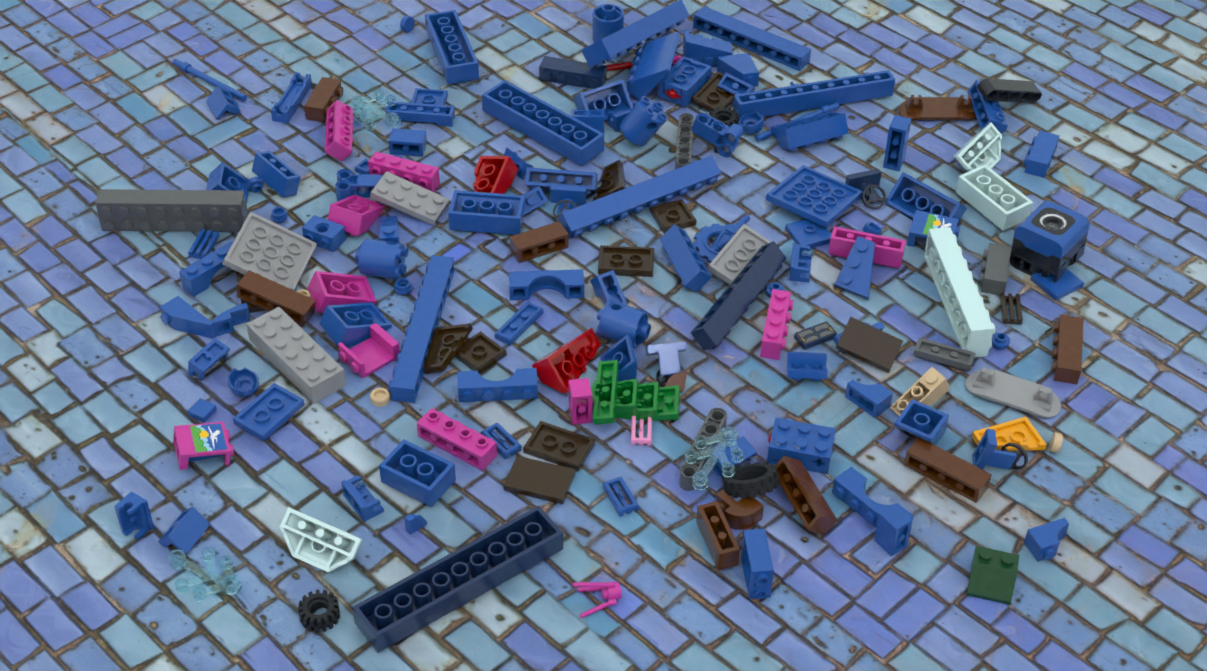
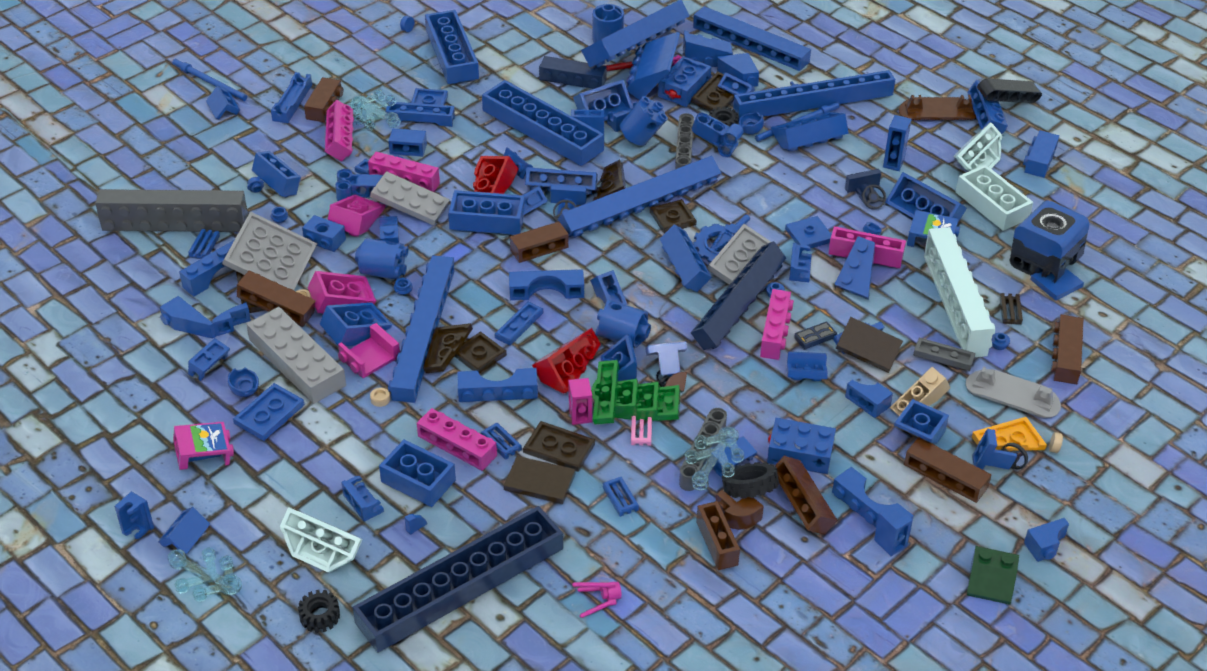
(202, 410): blue tile -> none
(226, 178): blue slope -> none
(626, 260): dark brown tile -> none
(757, 563): blue window -> none
(814, 196): blue plate -> none
(995, 268): dark grey brick -> none

